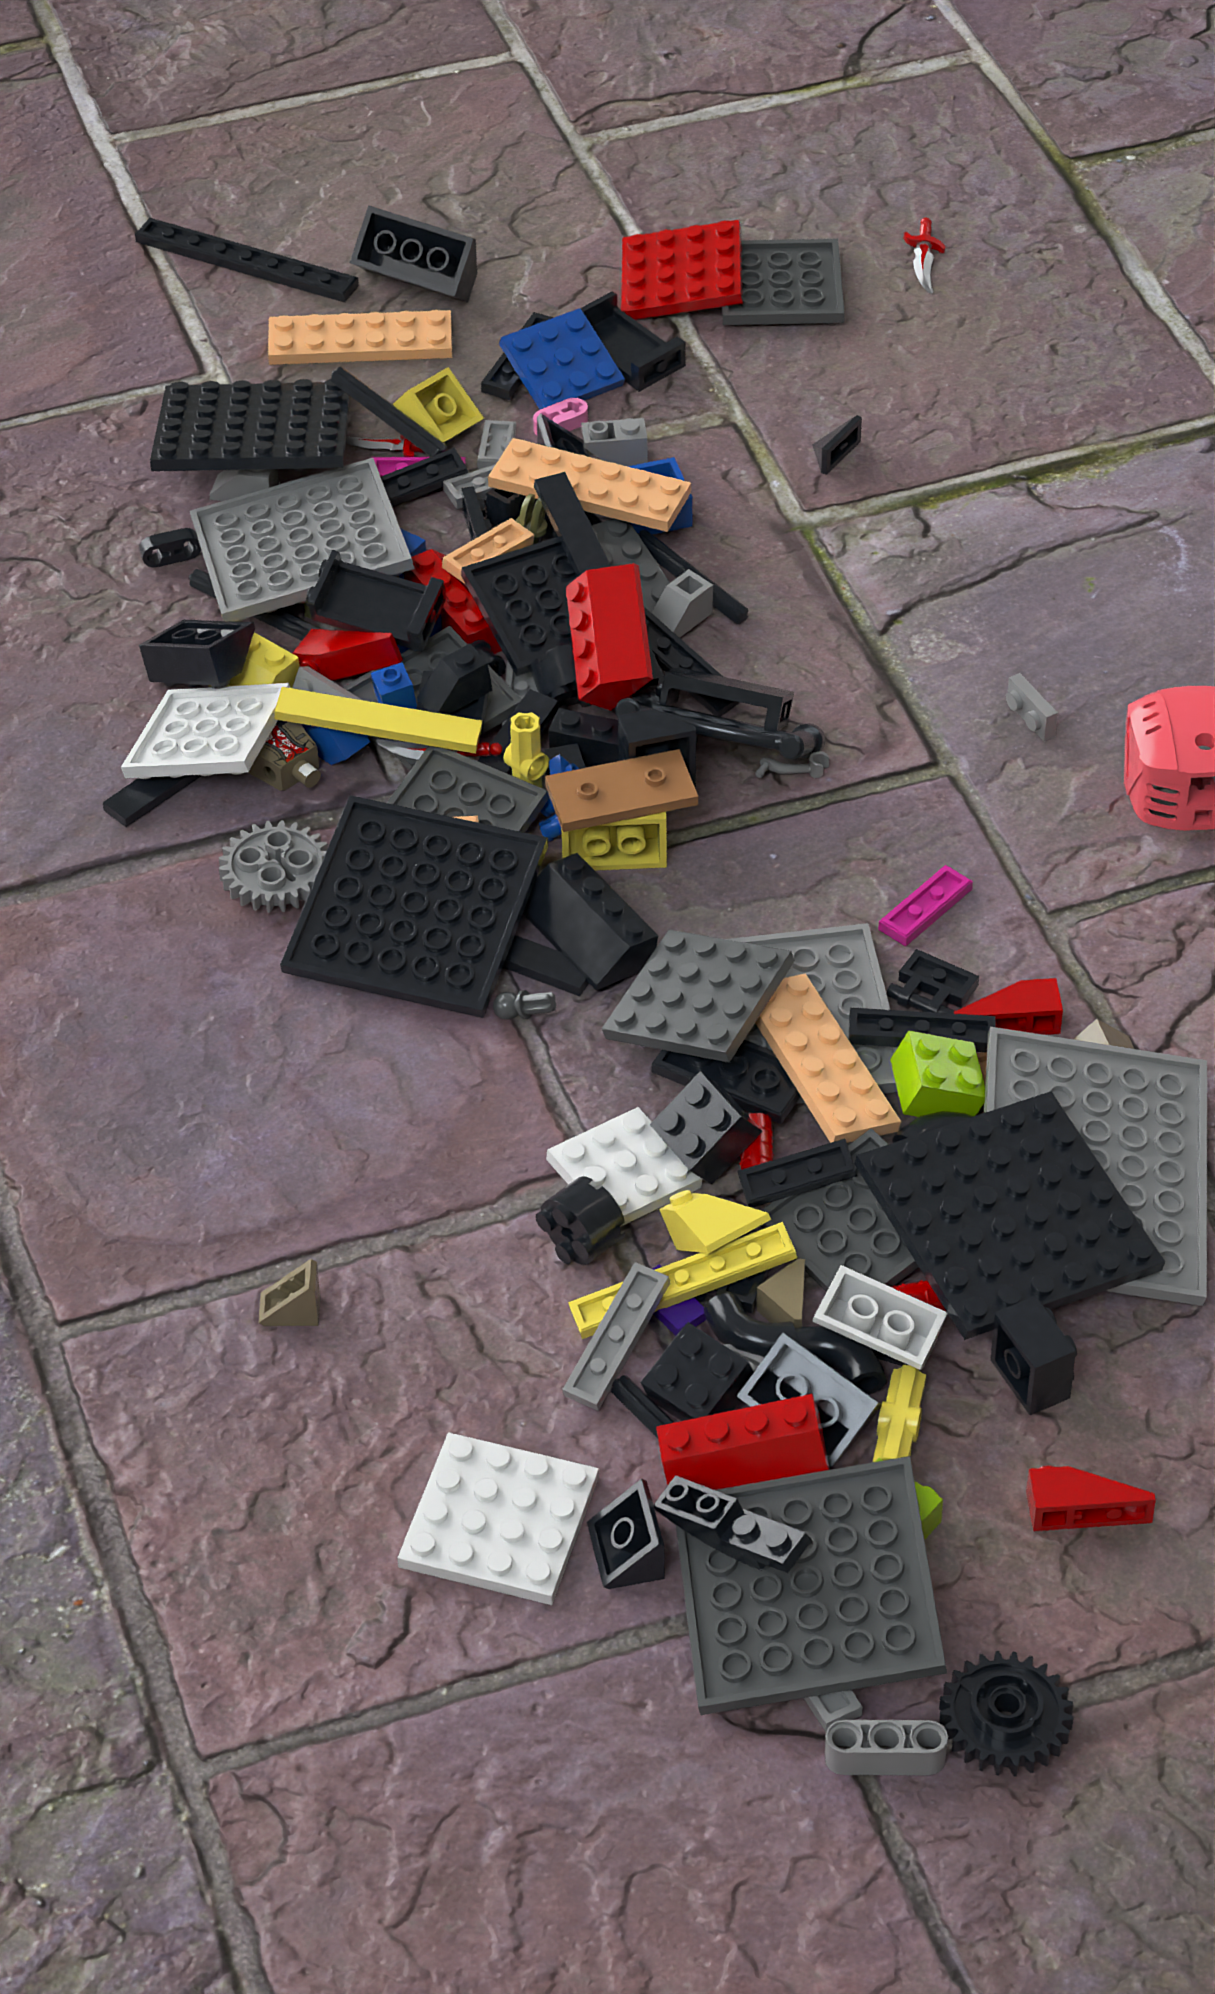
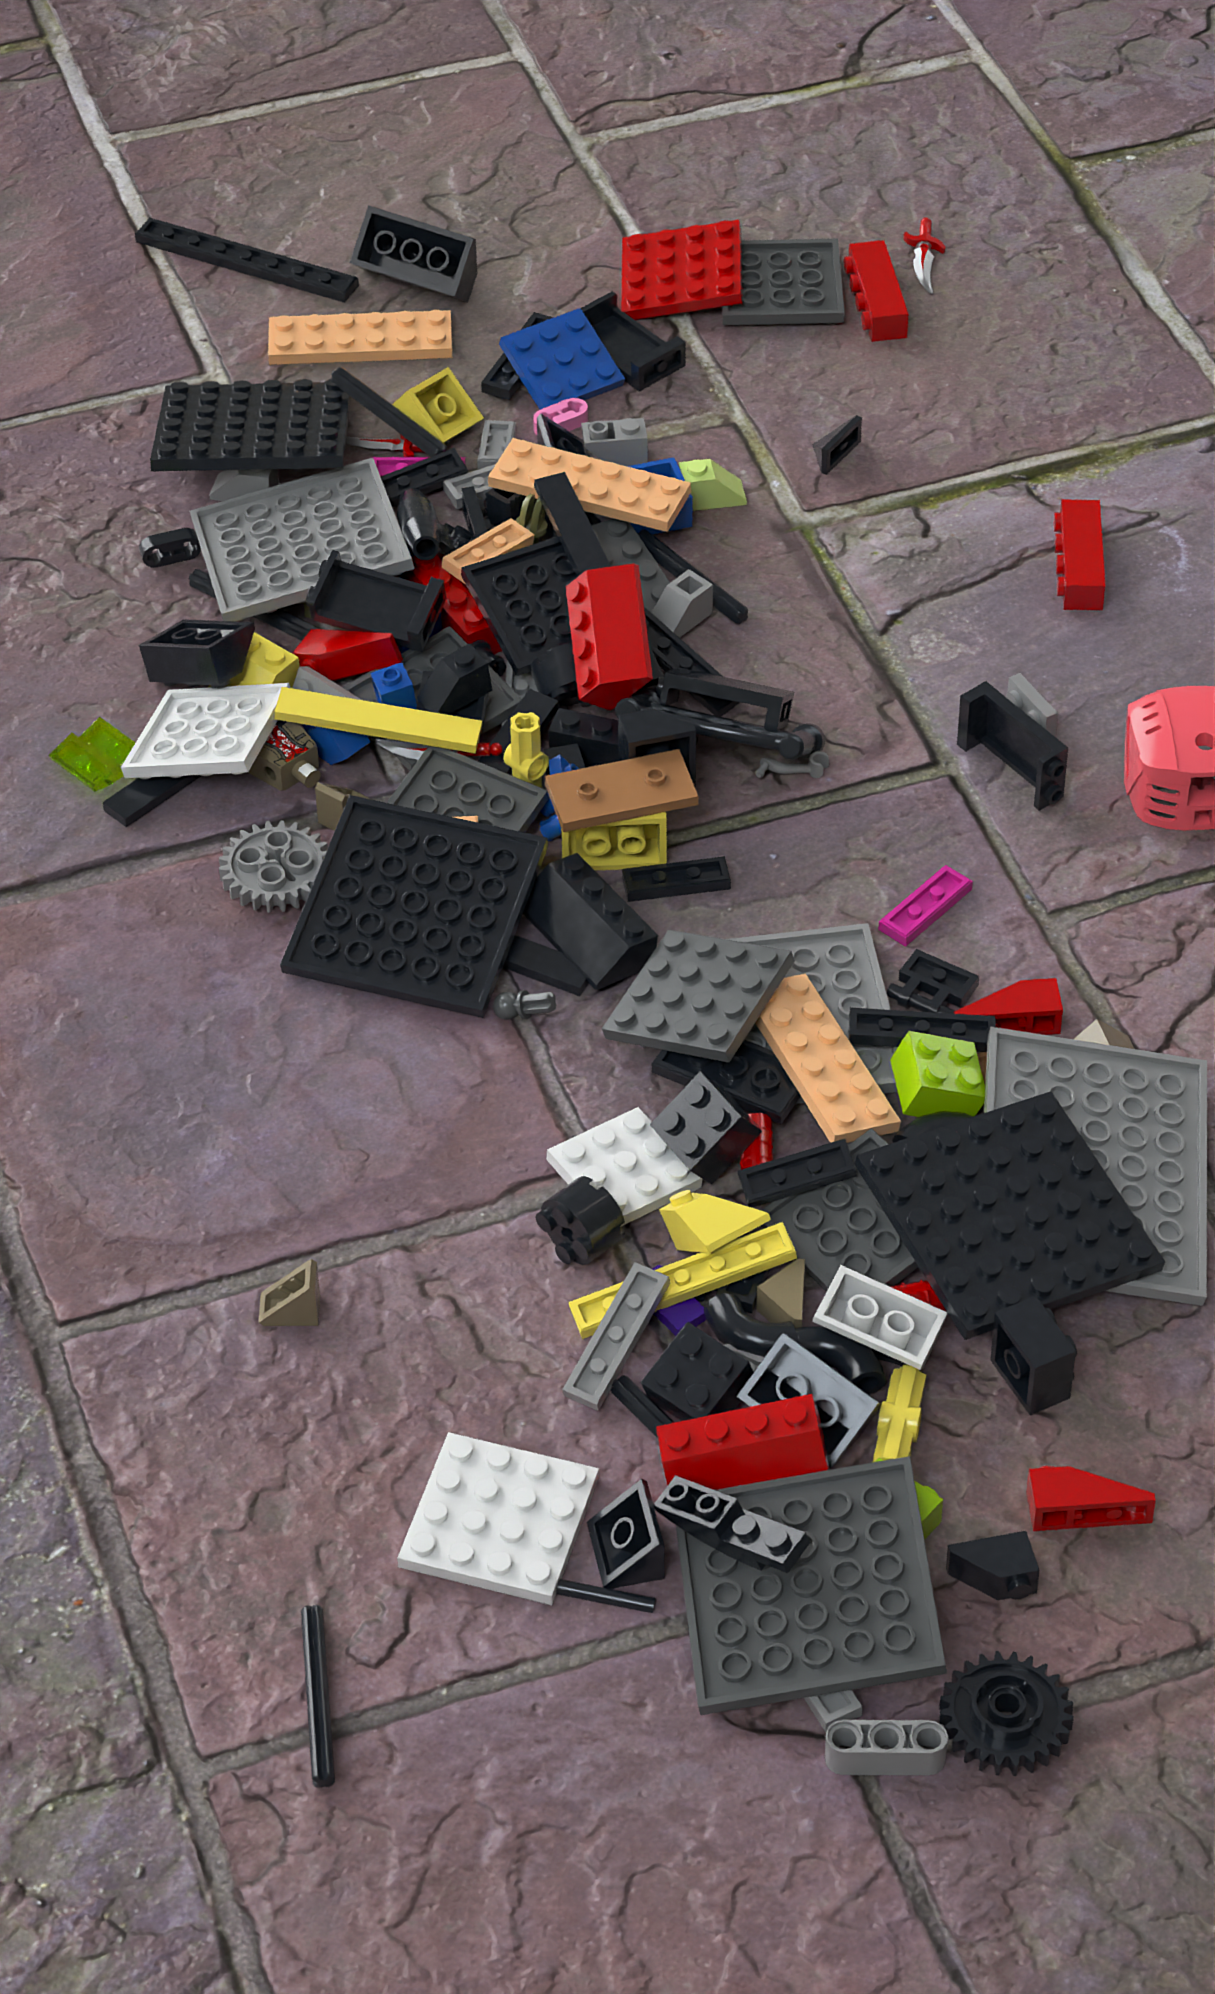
(95, 755): none -> clear neon green slope
(317, 1696): none -> black axle
(331, 803): none -> dark tan slope
(422, 529): none -> black plate
(605, 1596): none -> black bar
(676, 879): none -> black tile
(712, 485): none -> yellowish green slope
(876, 291): none -> red brick
(996, 1565): none -> black slope
(1015, 739): none -> black panel
(1081, 554): none -> red brick

